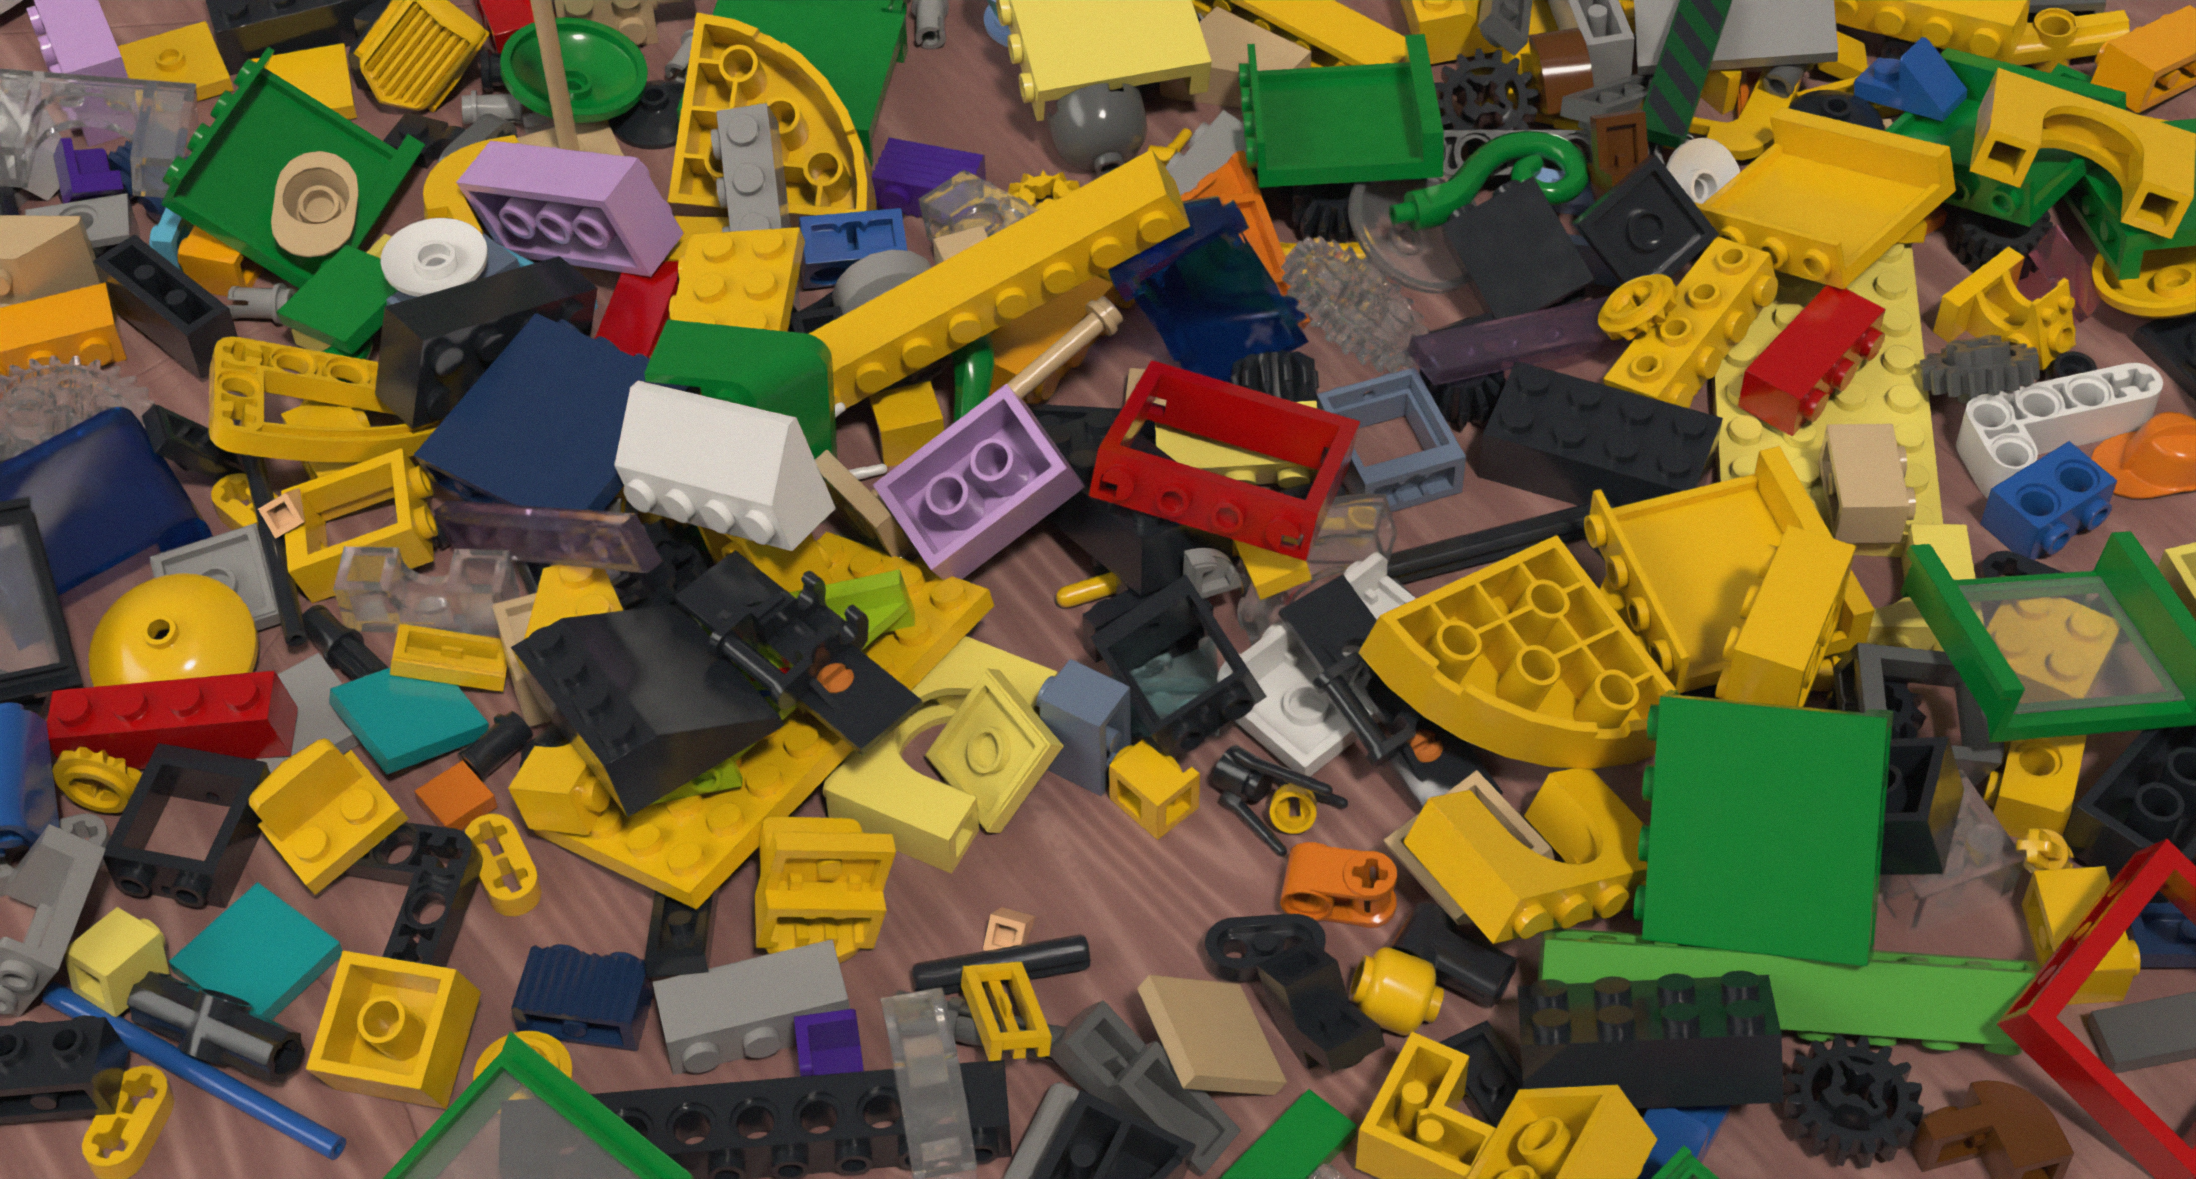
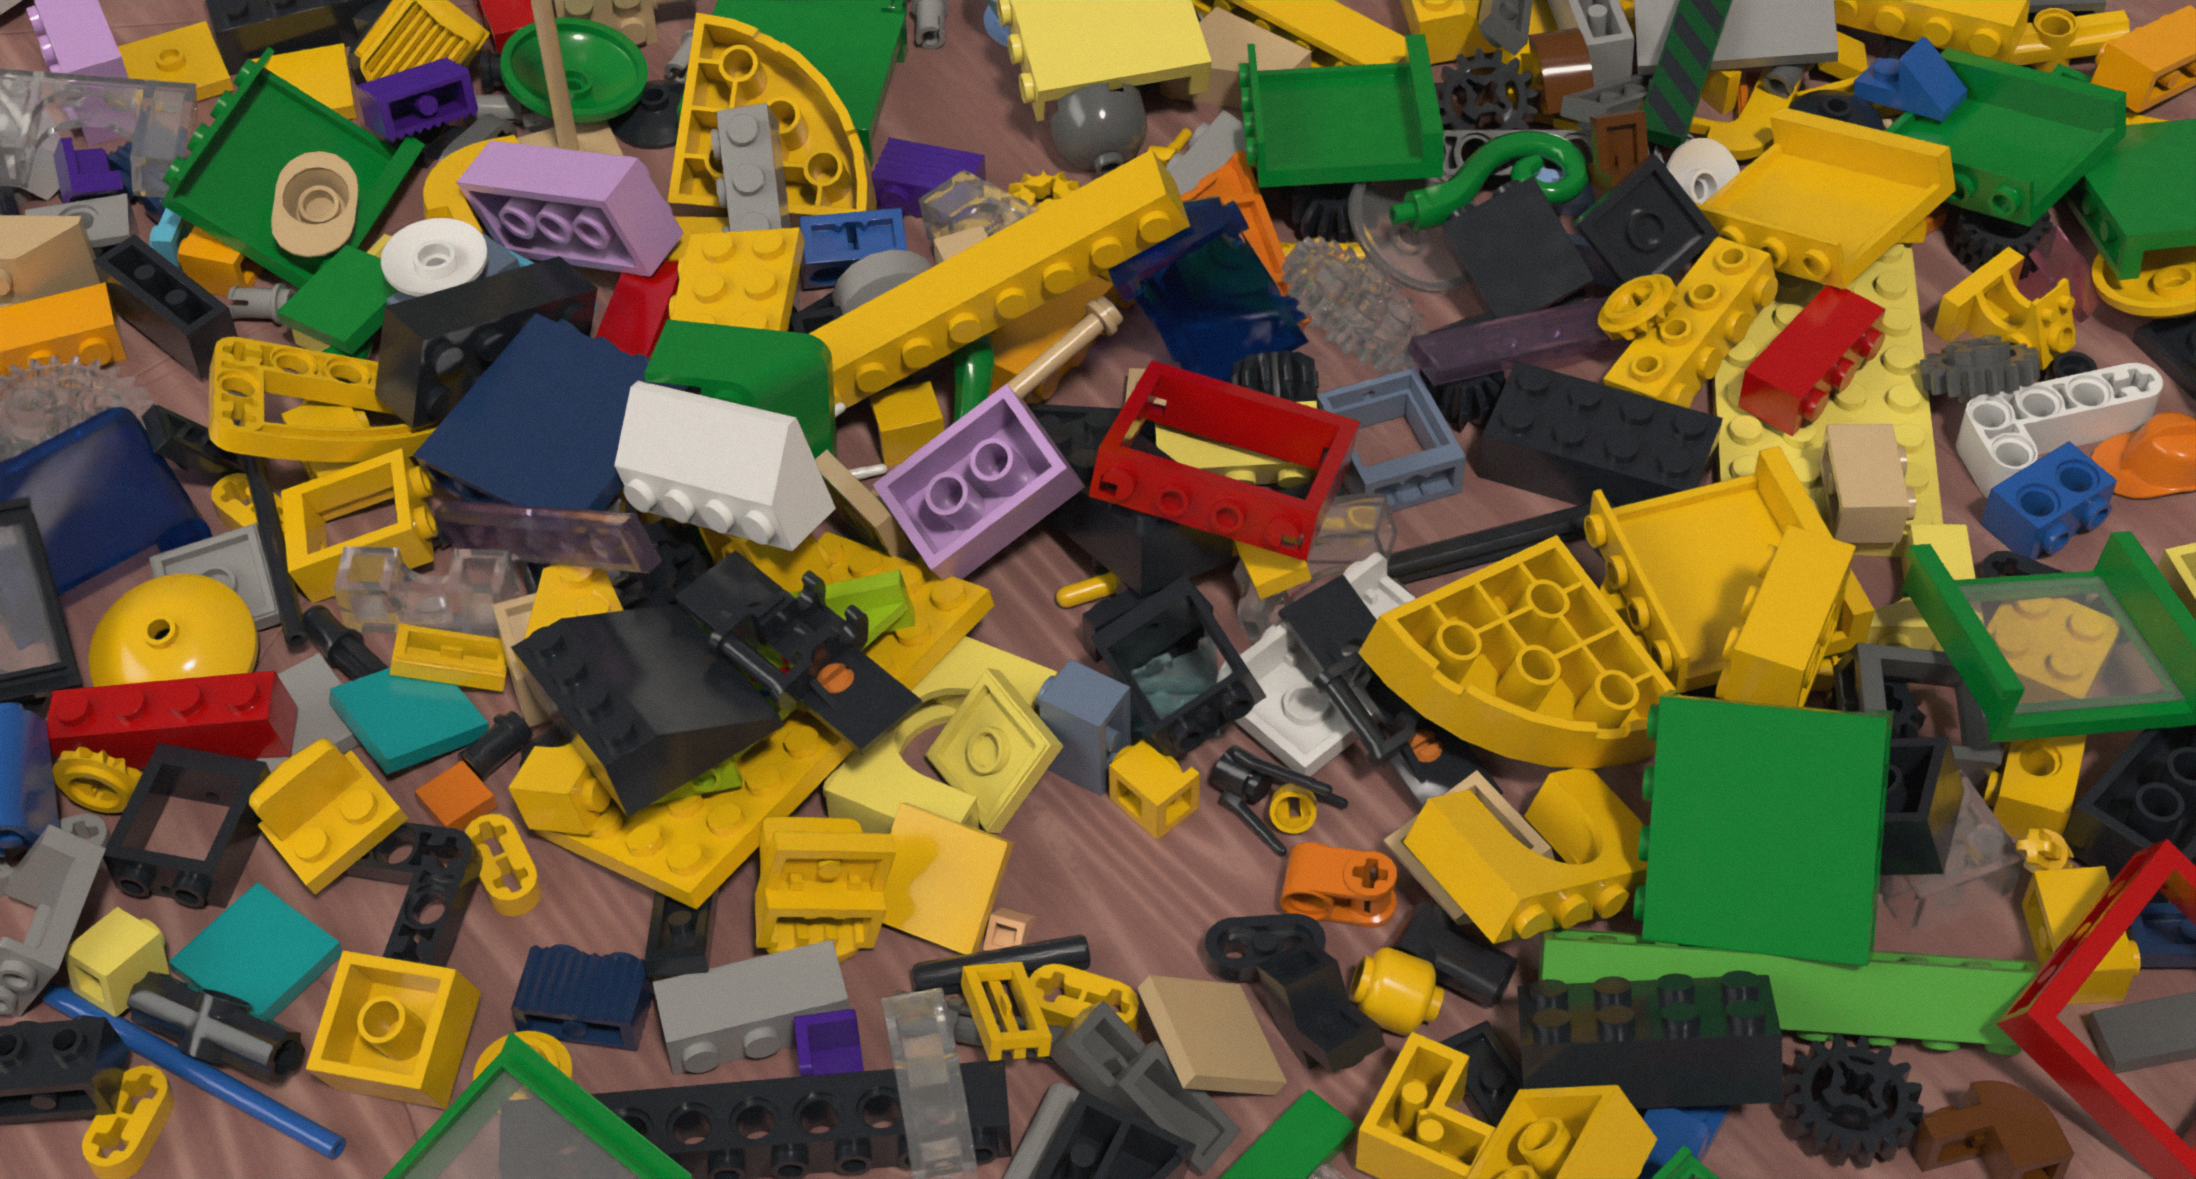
(283, 513): light nougat piece -> none
(417, 98): none -> dark purple brick
(943, 878): none -> yellow tile
(1080, 992): none -> yellow beam
(1210, 571): light grey tile -> none
(2144, 155): yellow arch -> none

